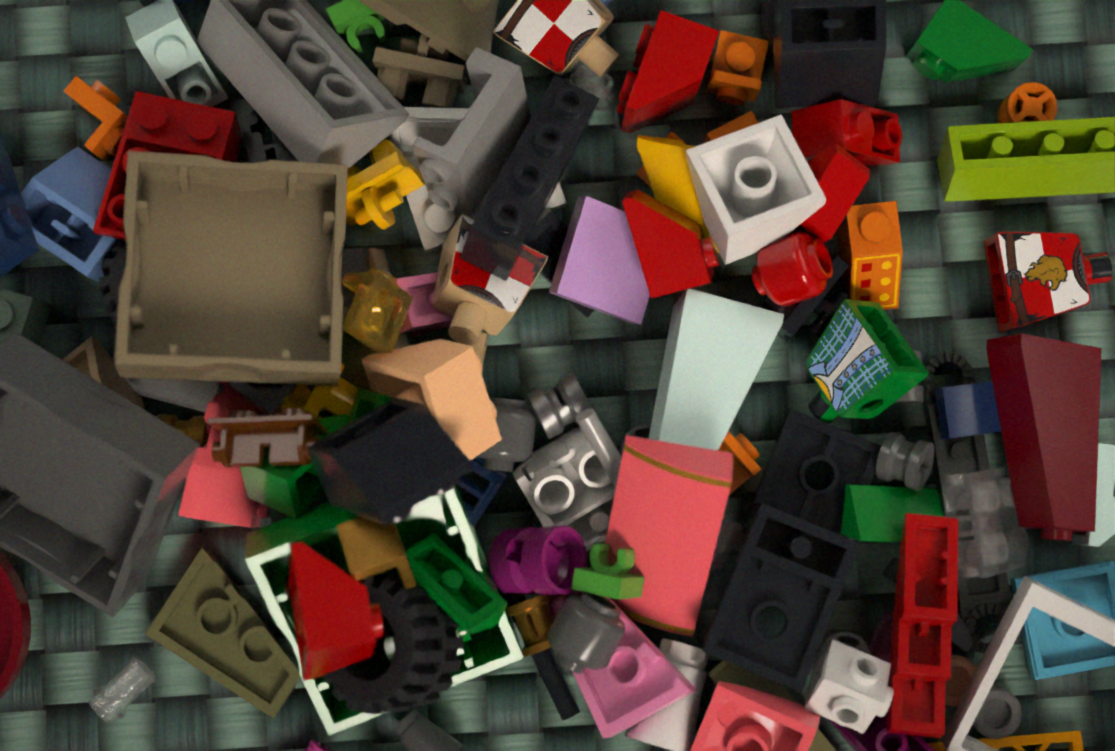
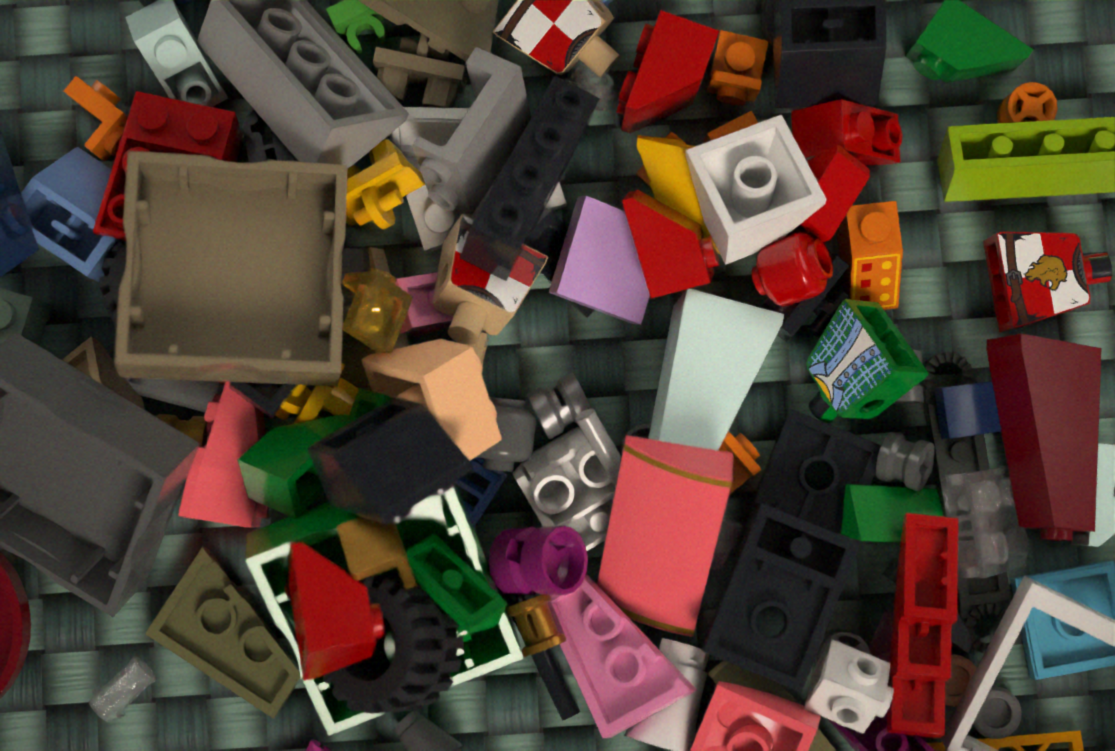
(247, 433): reddish brown hinge -> none
(586, 632): dark grey head -> none
(609, 579): bright green tile -> none

